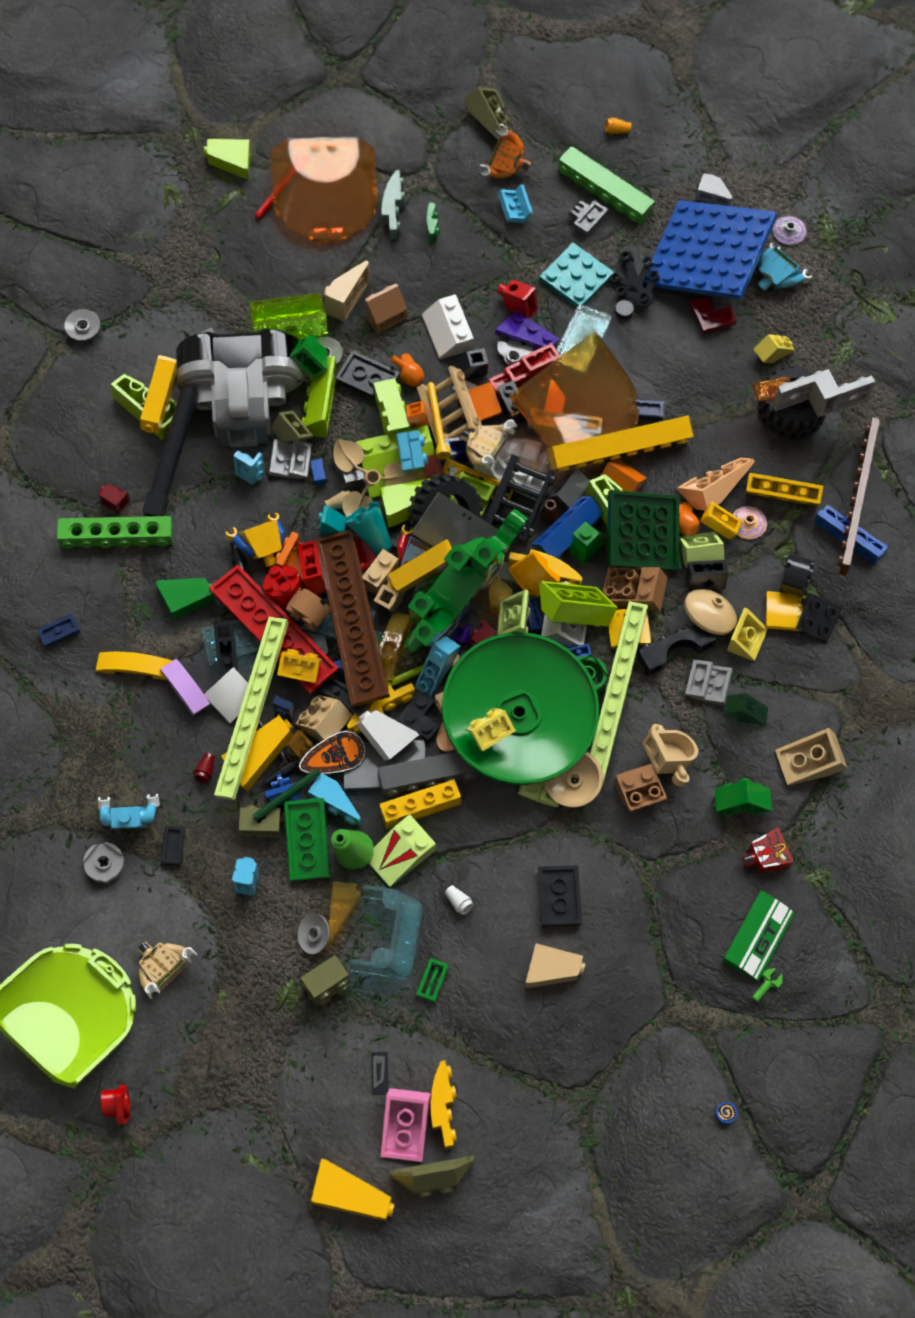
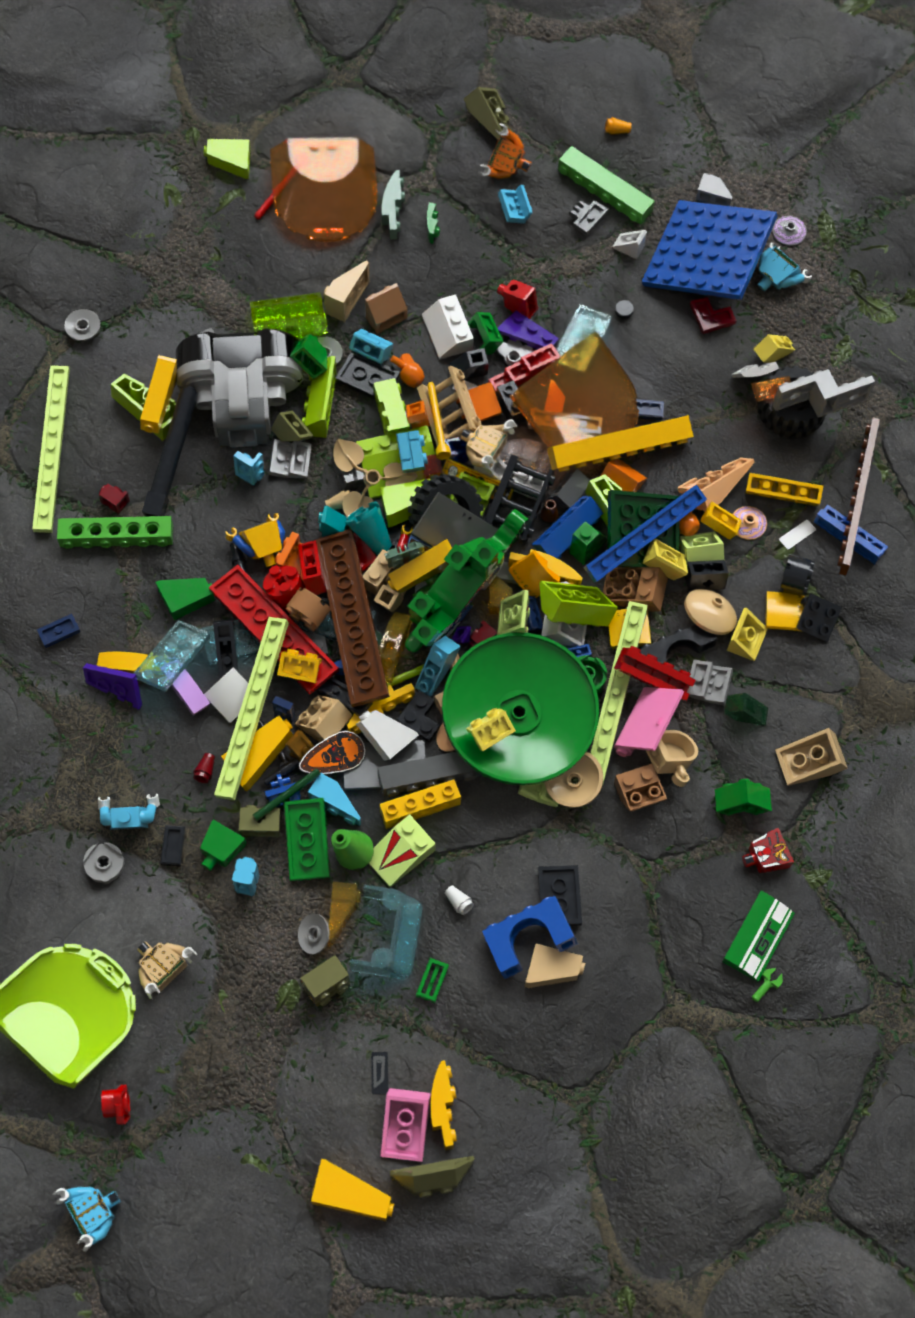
(51, 449): none -> yellowish green plate
(89, 1211): none -> medium azure torso
(115, 681): none -> dark purple wing
(172, 655): none -> clear light blue plate
(220, 845): none -> green torso
(318, 472): blue piece -> none
(371, 346): none -> medium azure brick
(397, 559): none -> sand green hinge
(488, 331): none -> green panel
(502, 935): none -> blue arch
(576, 275): plate -> none
(631, 243): none -> white slope
(636, 281): black plant -> none
(645, 533): none -> blue plate
(648, 720): none -> bright pink door
(652, 672): none -> red brick
(667, 558): none -> light yellow slope
(726, 1113): tile -> none
(754, 370): none -> white slope
(797, 534): none -> white sticker

